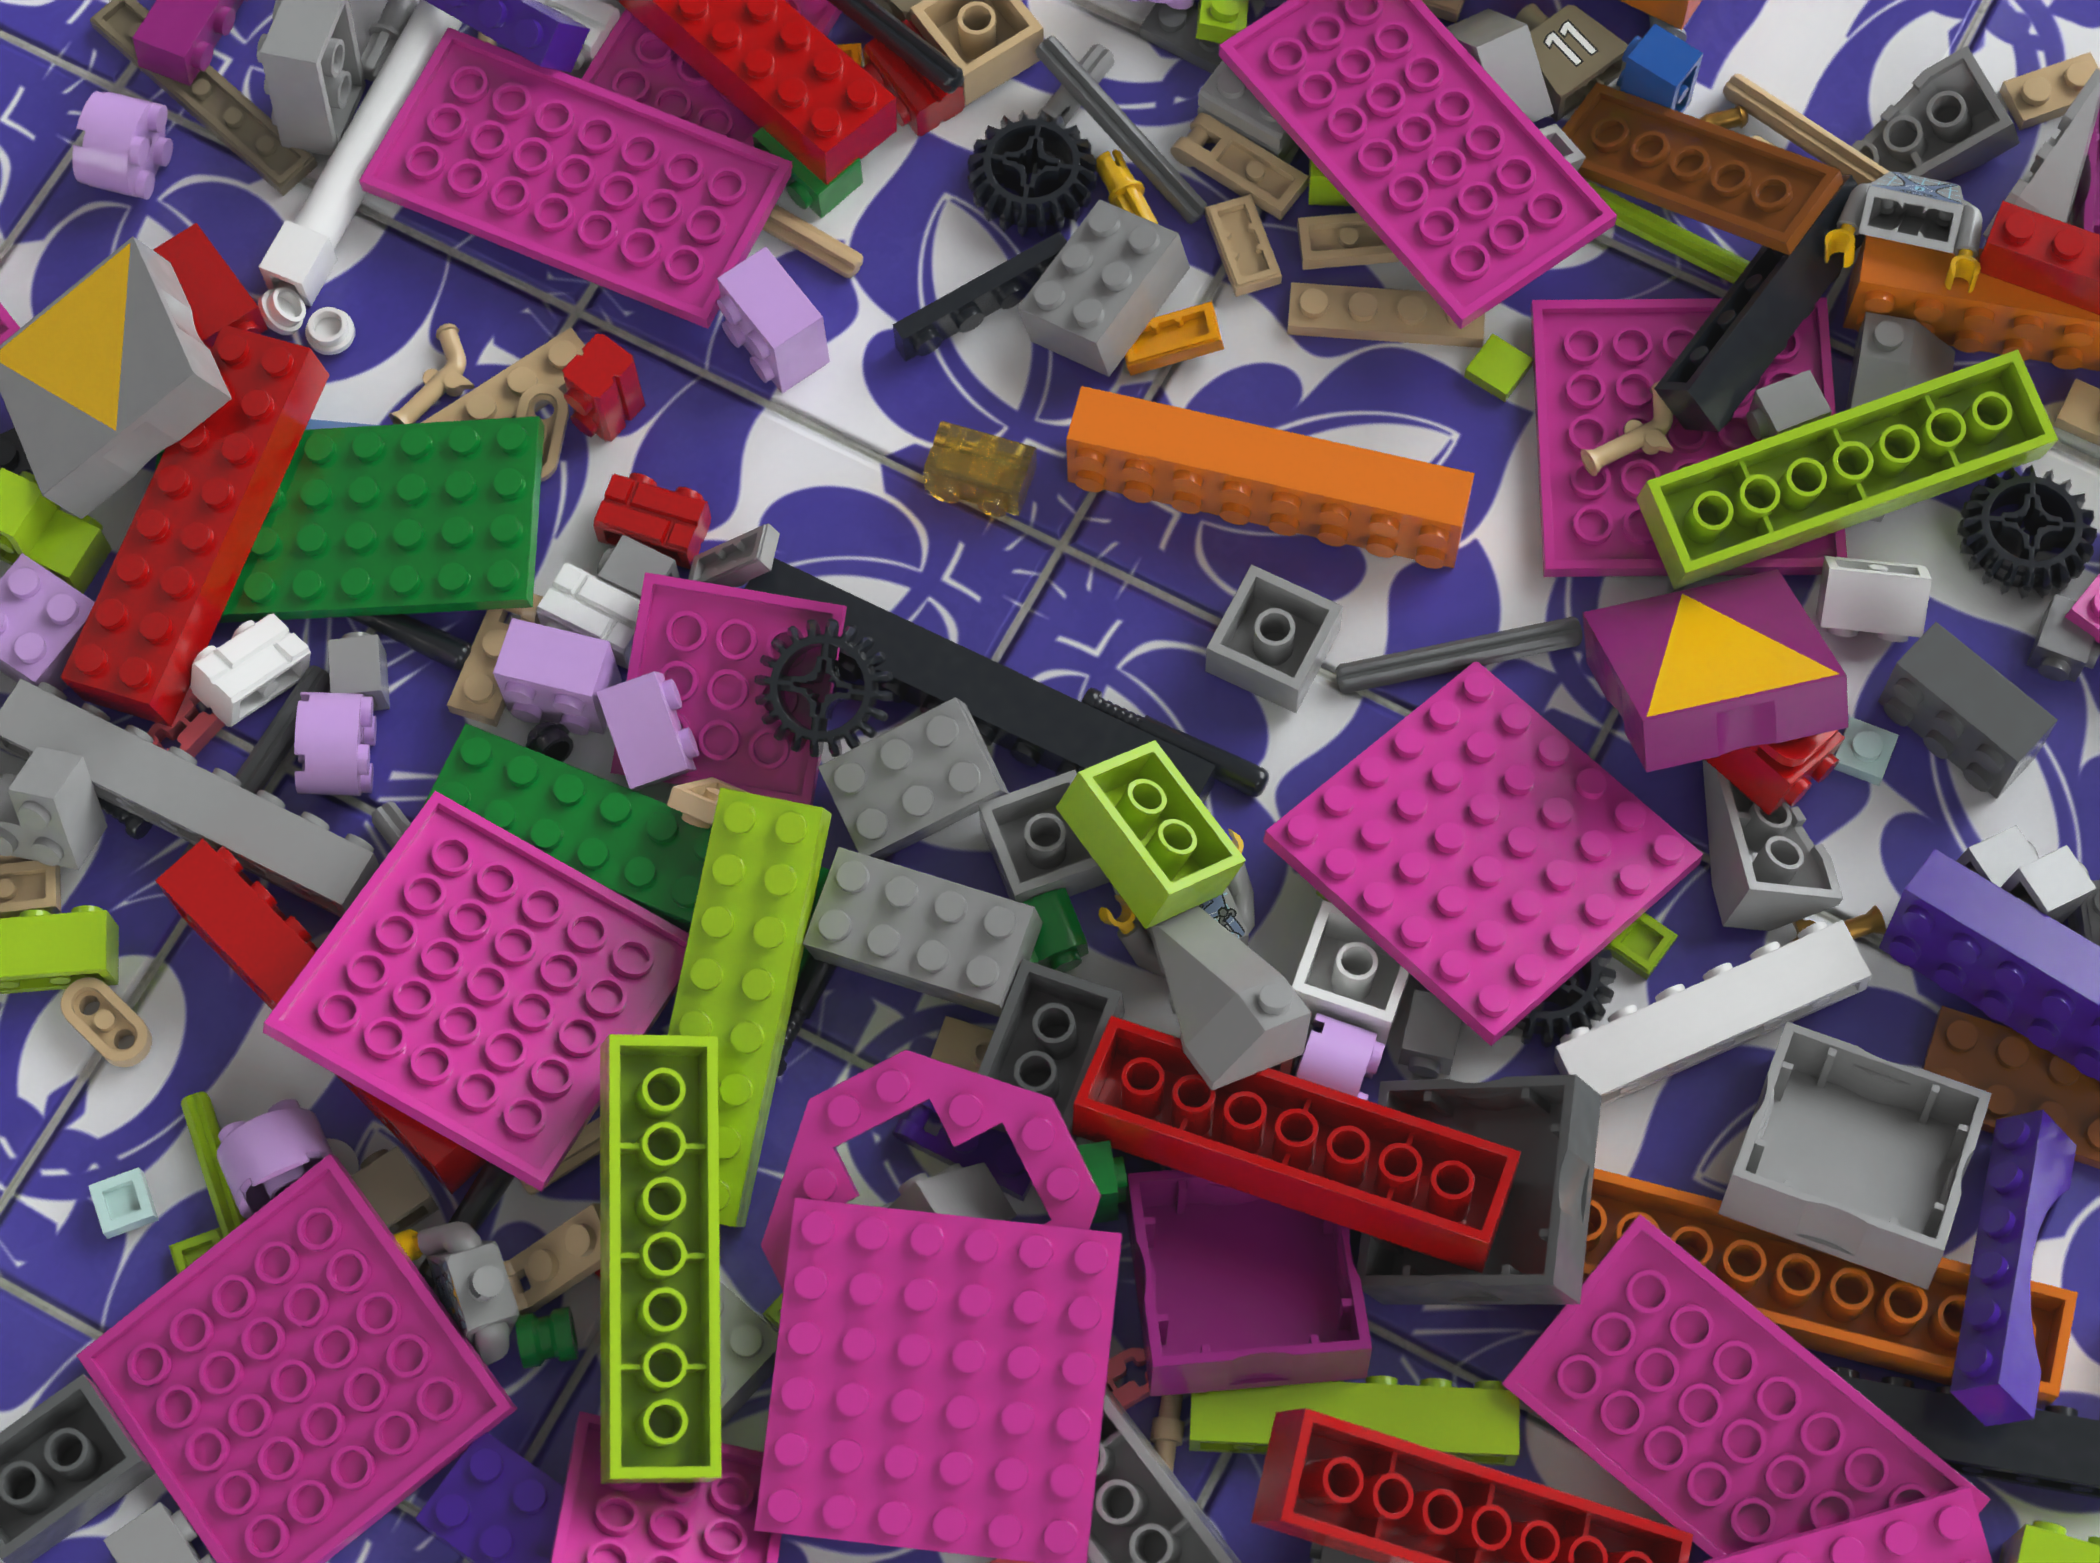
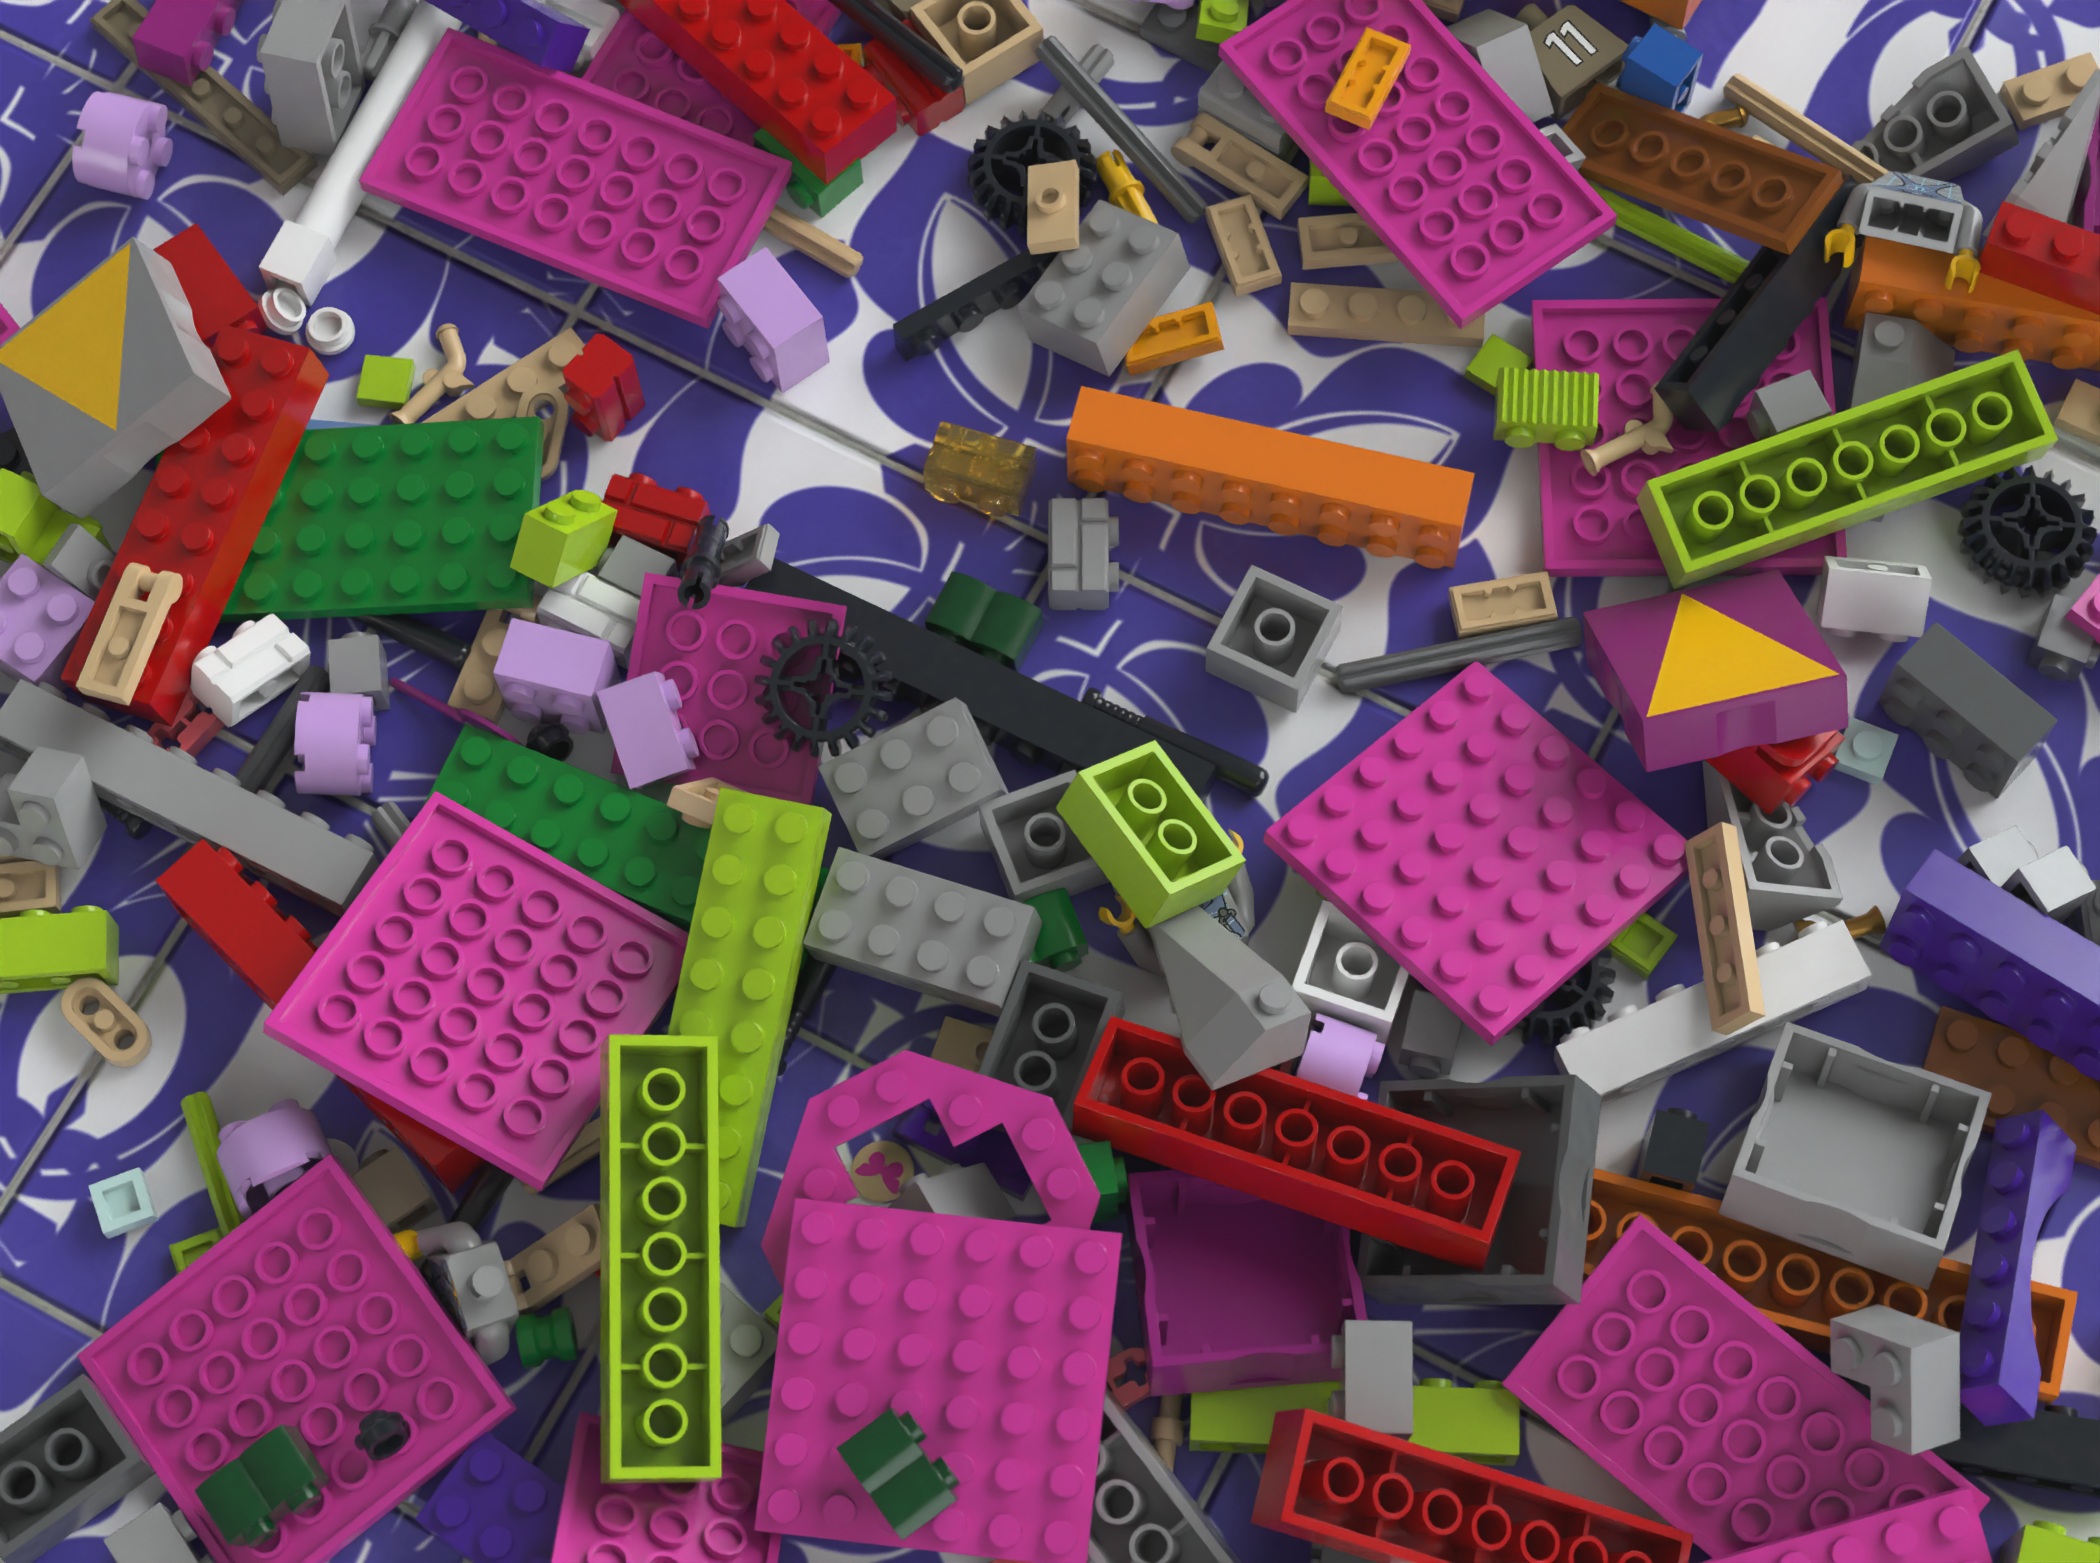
(80, 560): none -> light grey plate
(128, 633): none -> tan plate
(262, 1487): none -> dark green brick
(381, 1434): none -> black plate
(385, 382): none -> lime tile
(462, 715): none -> magenta piece
(563, 538): none -> lime brick
(702, 566): none -> black pin
(881, 1170): none -> tan sticker
(899, 1471): none -> dark green brick
(985, 620): none -> dark green brick
(1053, 207): none -> tan plate
(1080, 553): none -> light grey brick
(1367, 78): none -> light orange plate
(1374, 1376): none -> light grey brick
(1501, 604): none -> tan plate
(1546, 408): none -> lime brick
(1673, 1149): none -> black brick
(1724, 929): none -> tan plate
(1910, 1375): none -> light grey brick

